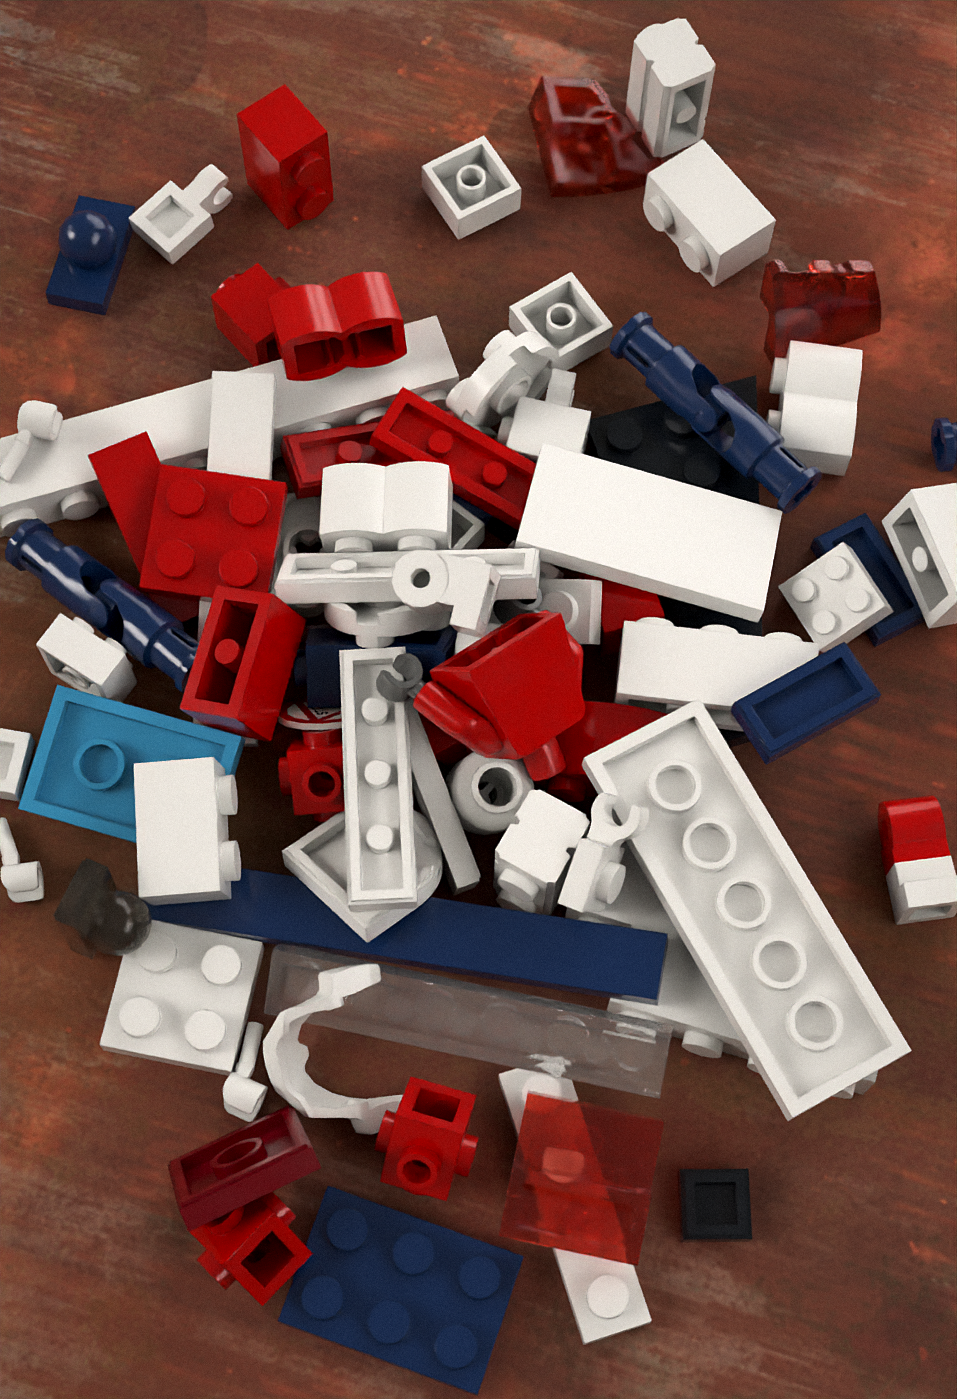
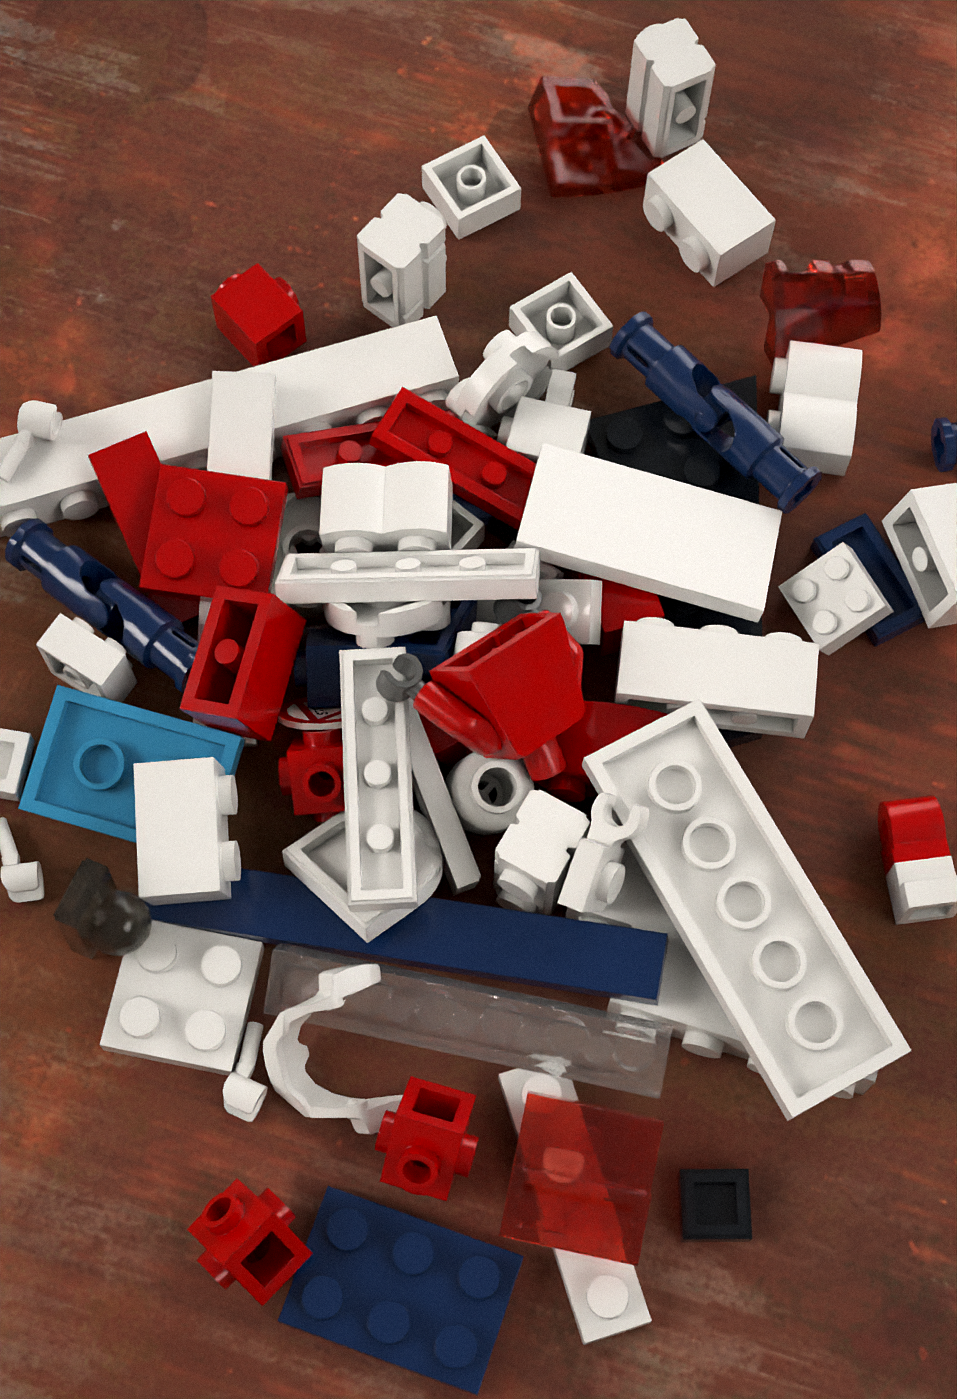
(90, 255): dark blue tile -> none
(180, 218): white plate -> none
(241, 1167): dark red tile -> none
(286, 157): red brick -> none
(337, 326): red brick -> none
(402, 260): none -> white brick
(443, 582): white leg -> none
(805, 703): dark blue tile -> none

